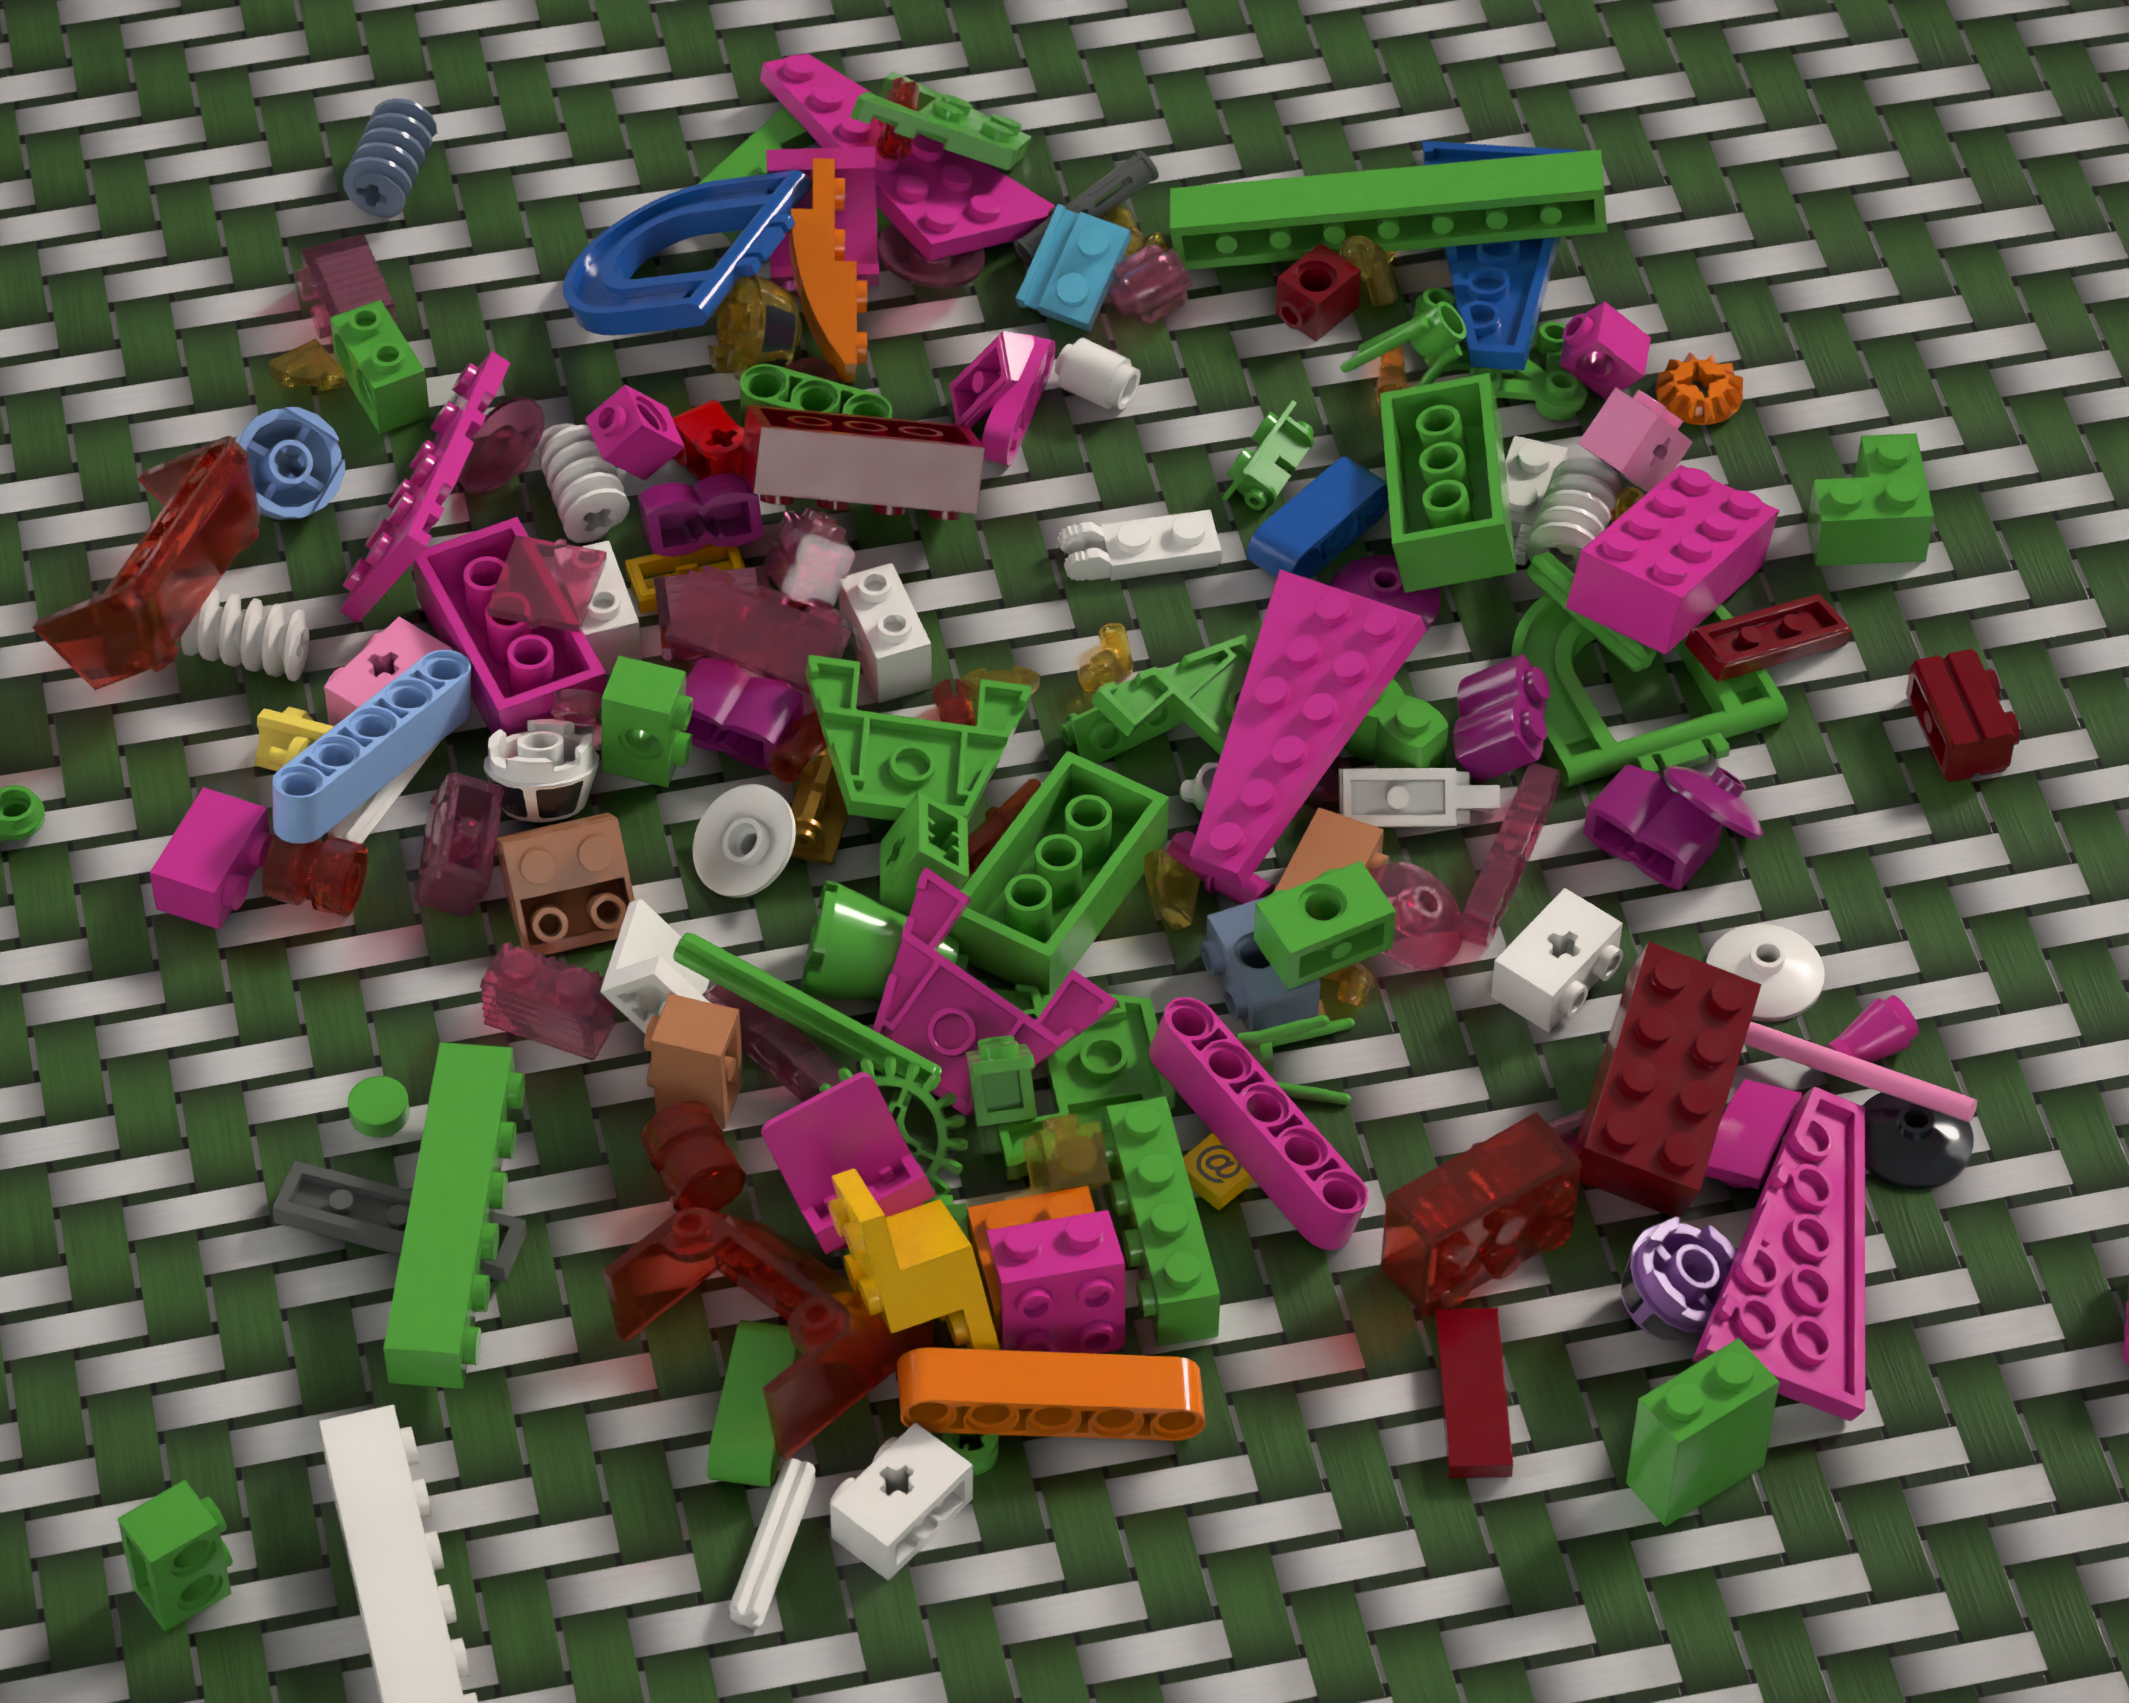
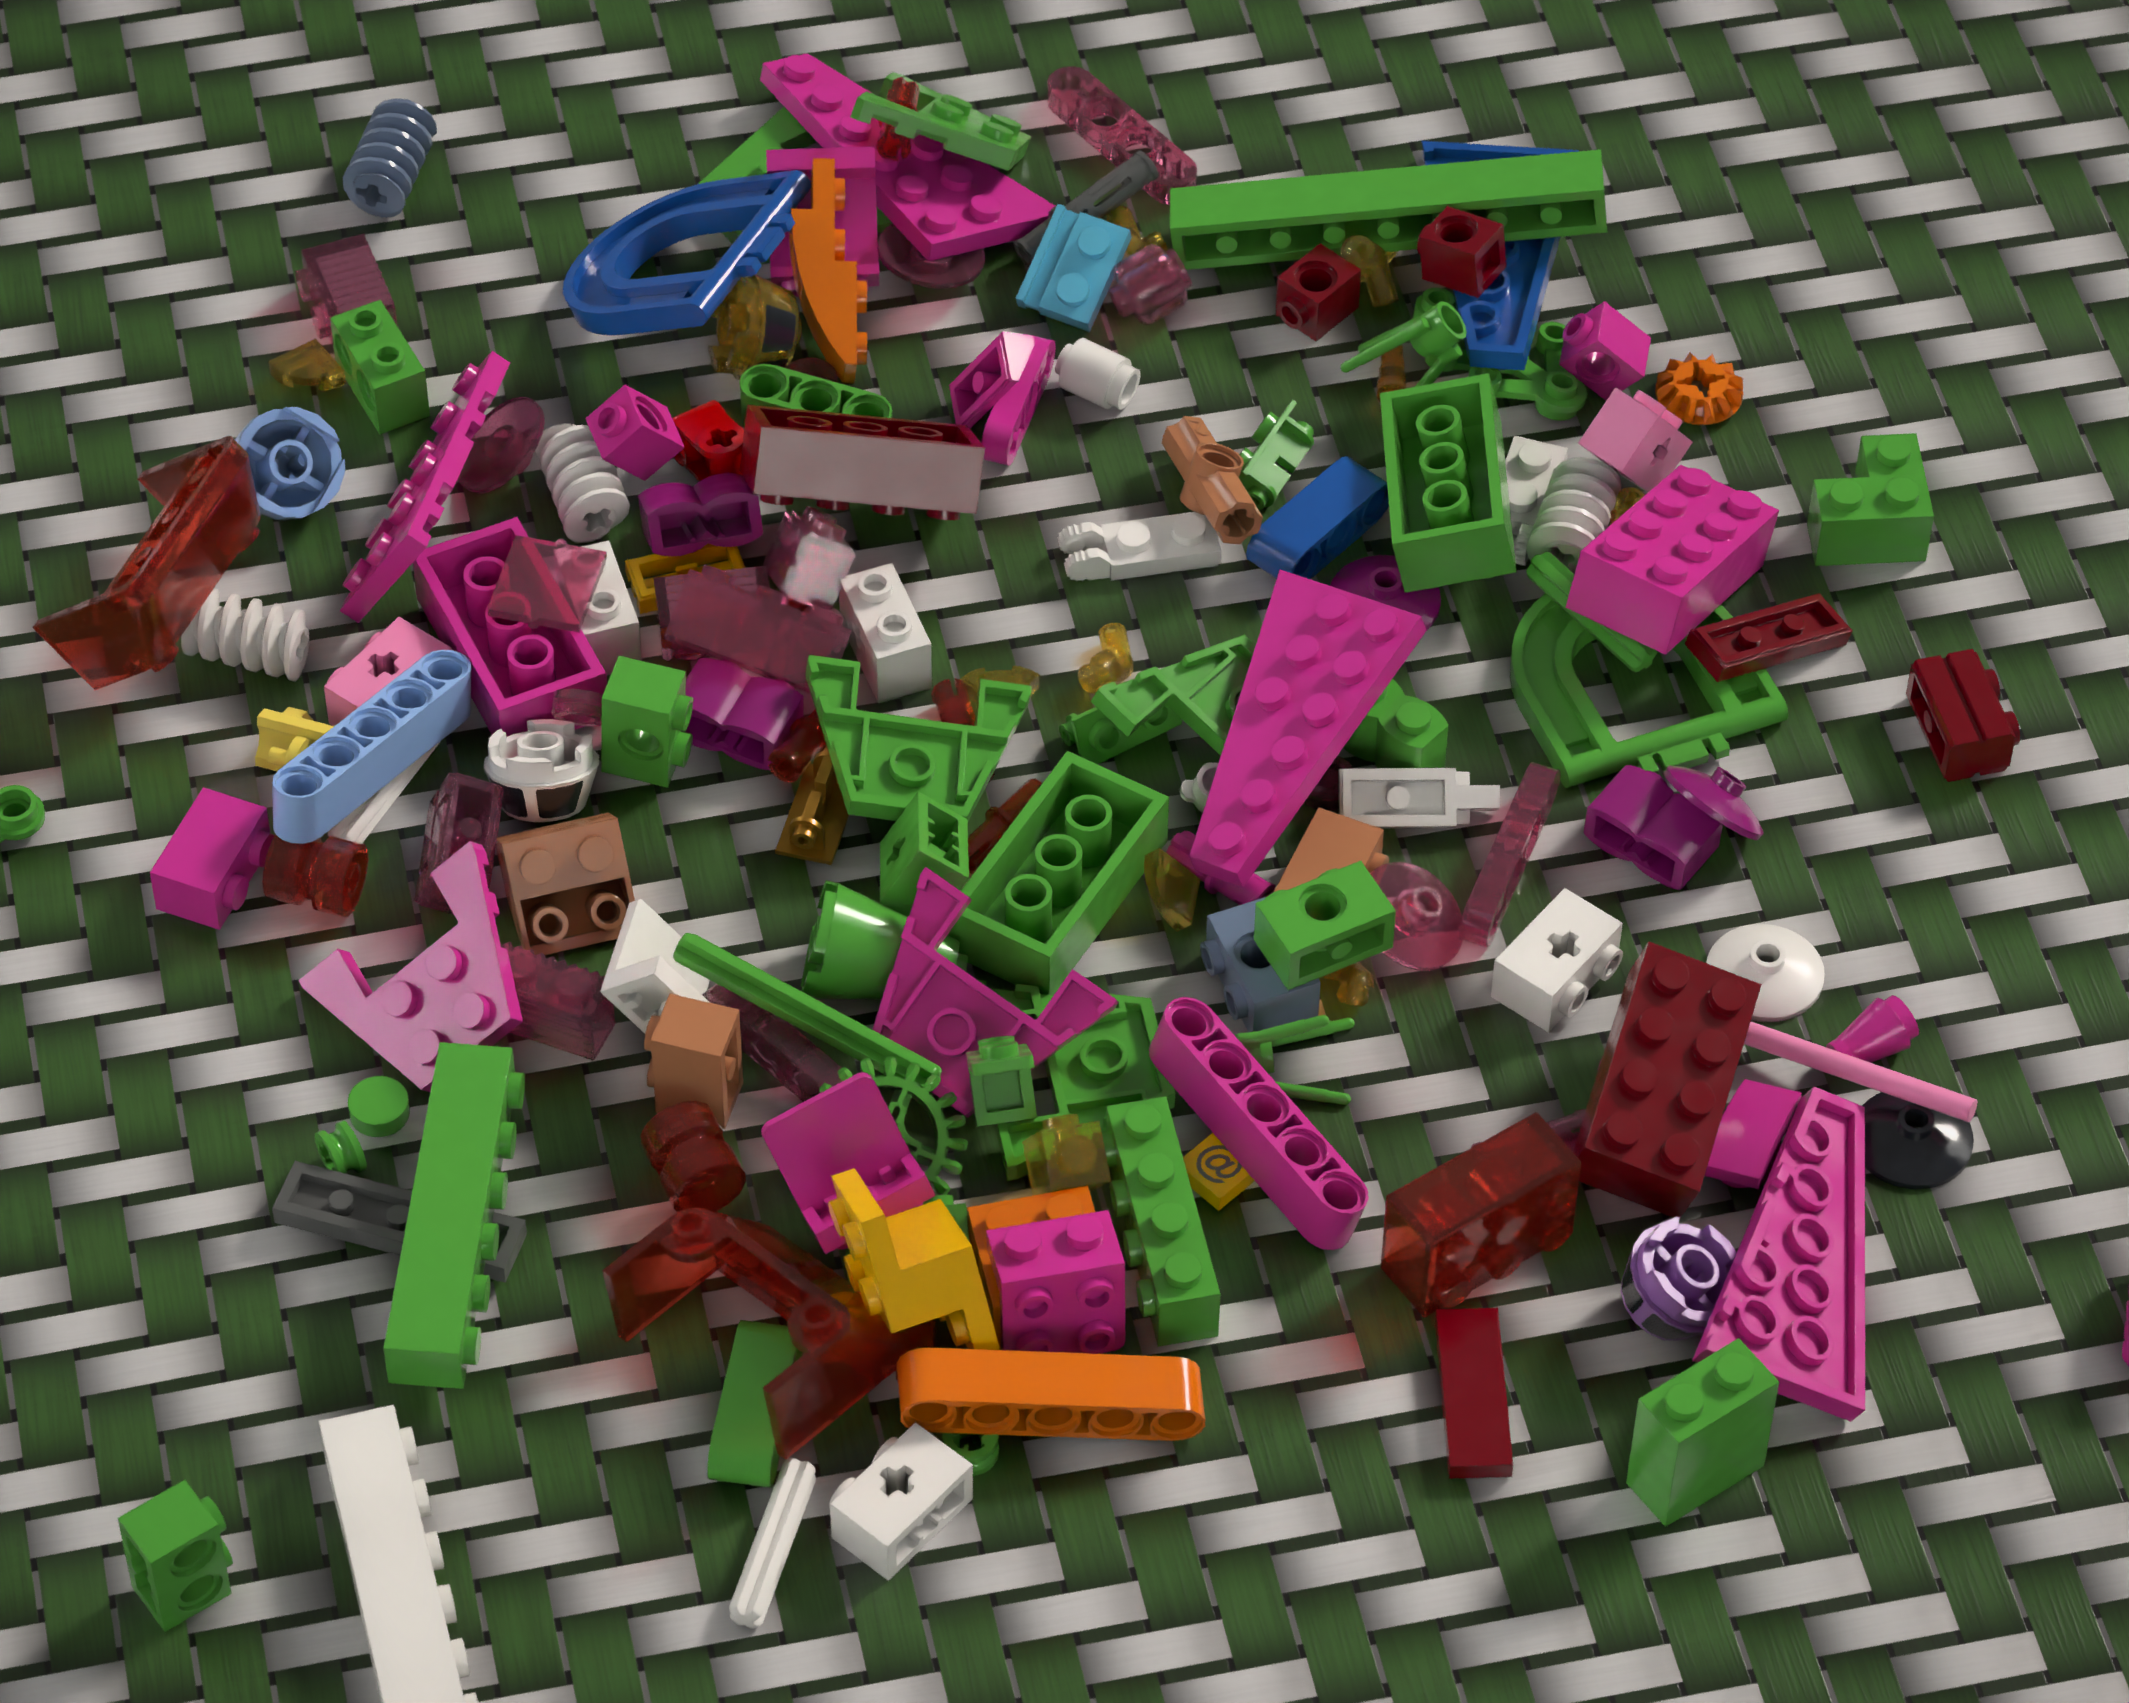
(340, 1149): none -> bright green bush
(448, 994): none -> dark pink wing
(730, 830): white dish -> none
(1114, 139): none -> clear pink beam
(1212, 480): none -> nougat piece
(1462, 251): none -> dark red brick
(1501, 718): magenta brick -> none

